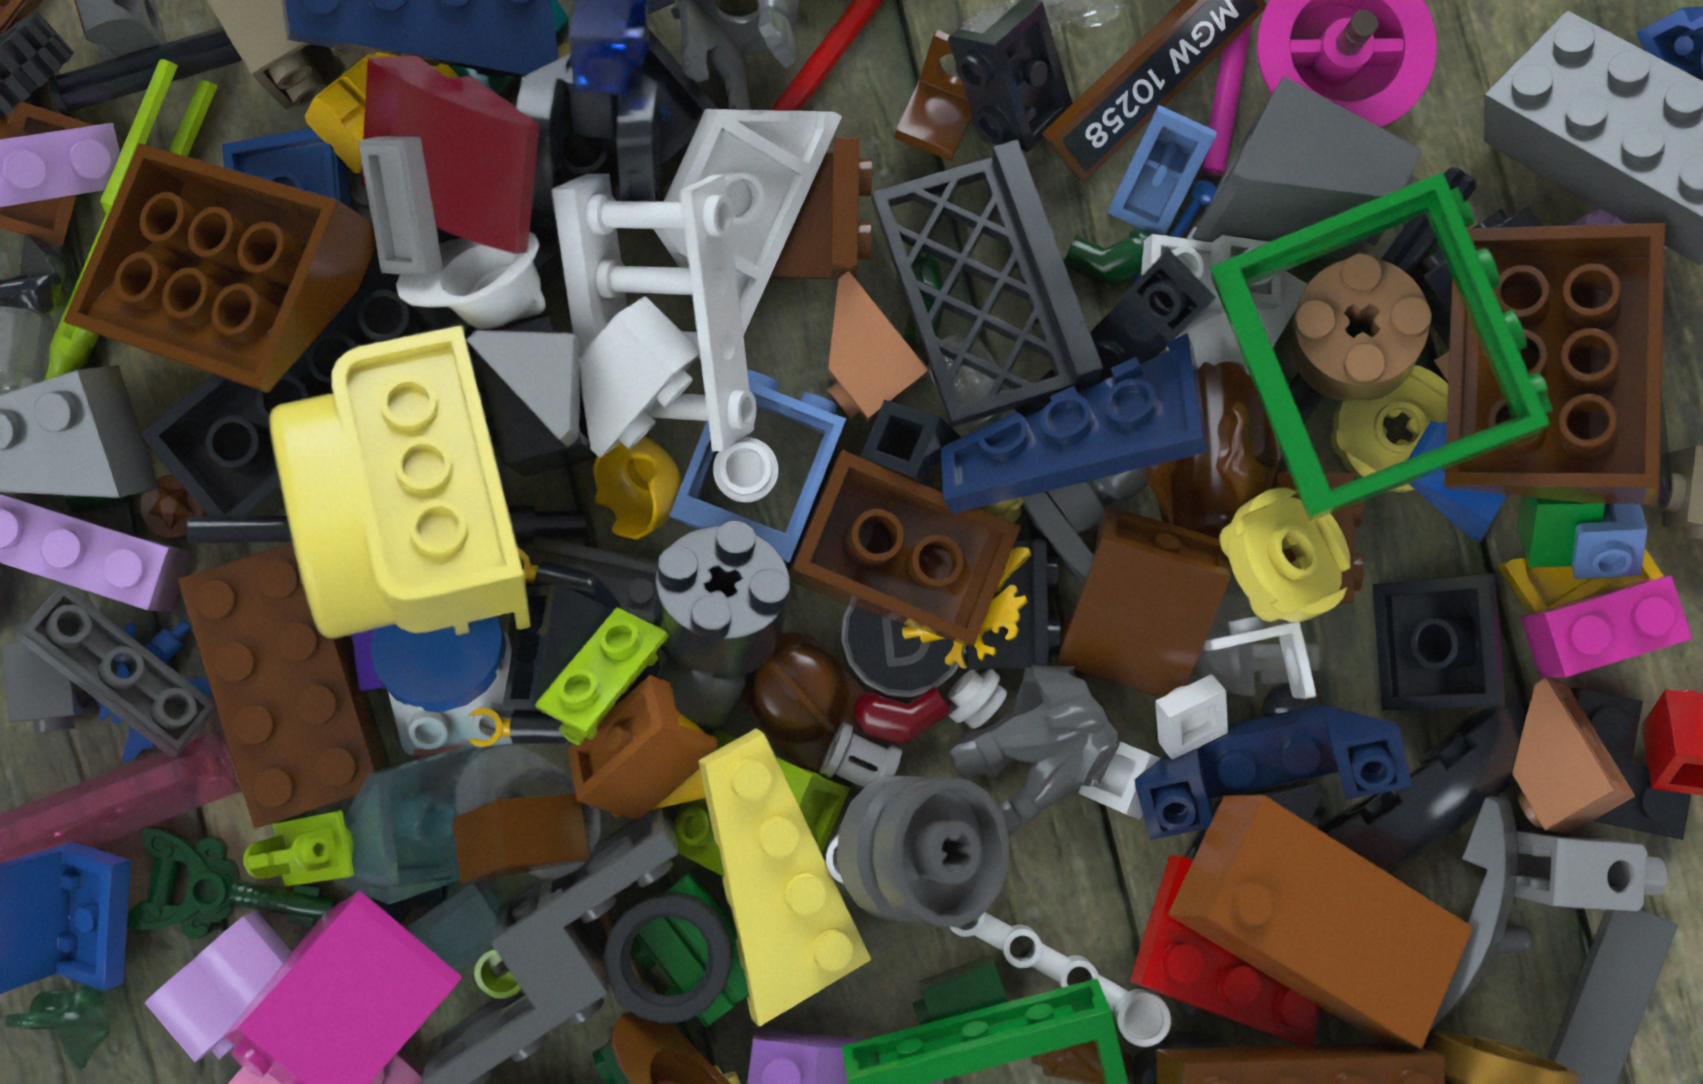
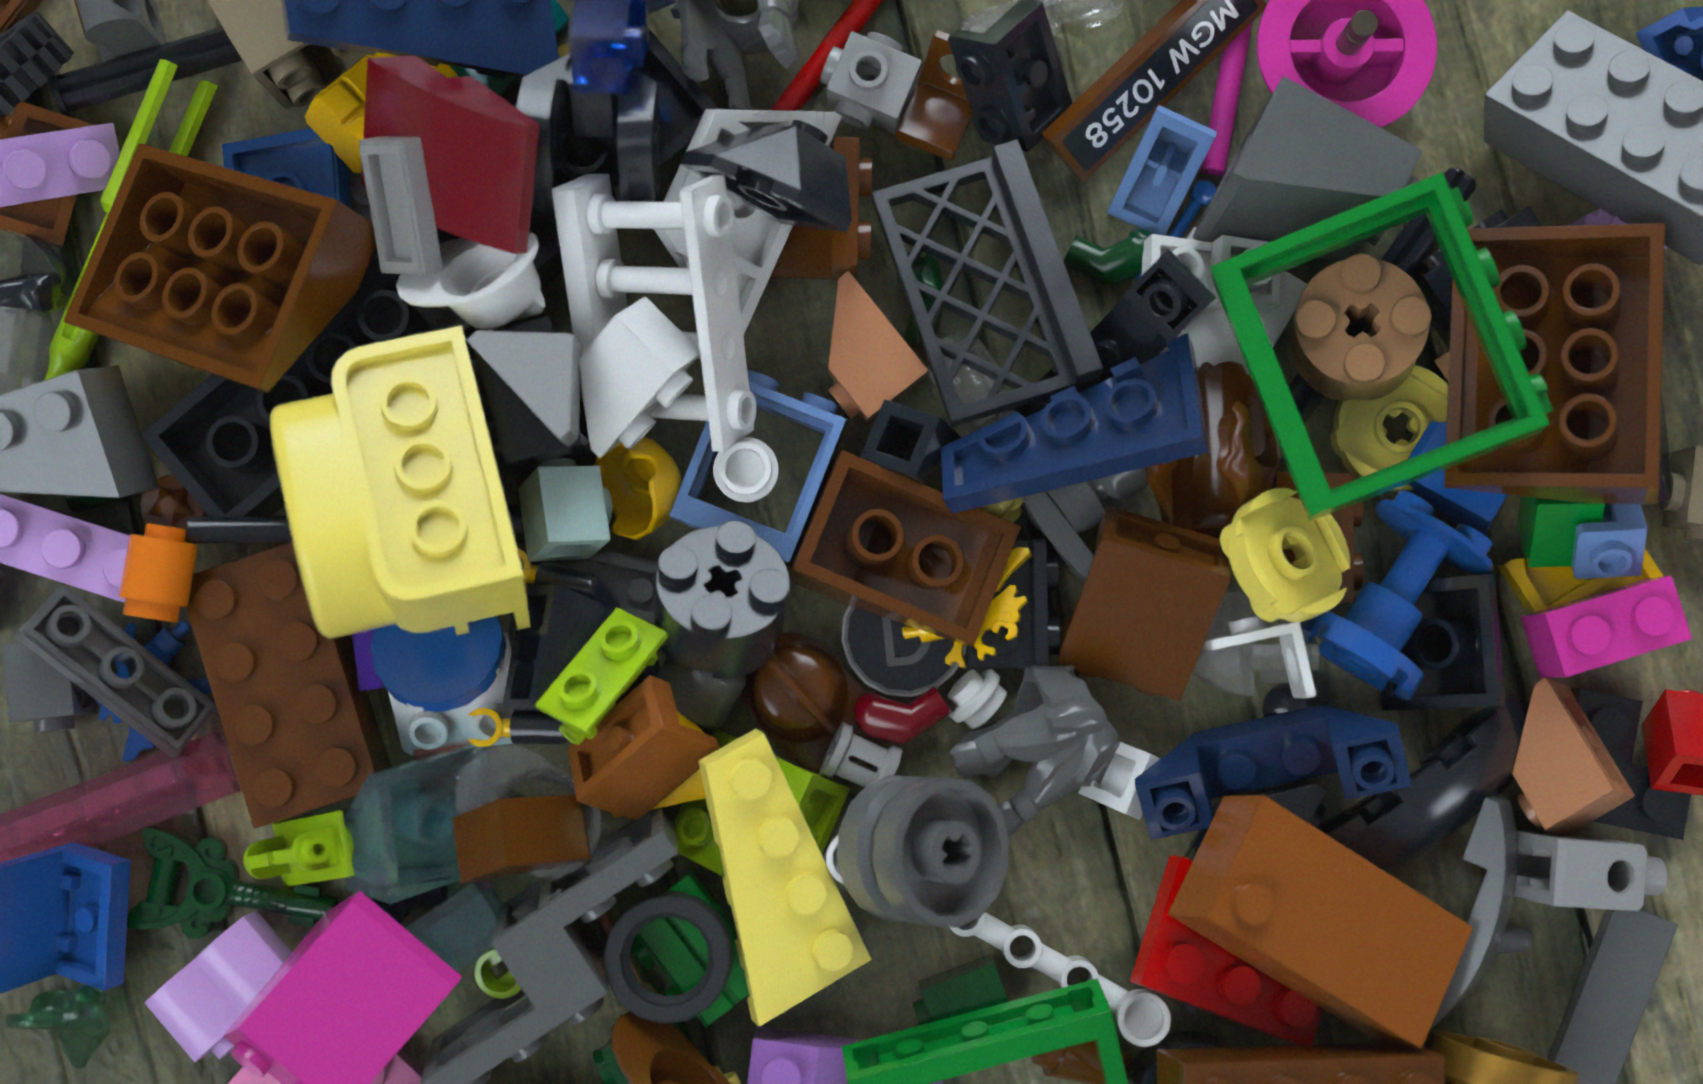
(158, 573): none -> orange brick
(564, 511): none -> light aqua brick
(781, 174): none -> black slope
(870, 81): none -> light grey brick
(1191, 716): white plate -> none
(1384, 615): none -> blue piece

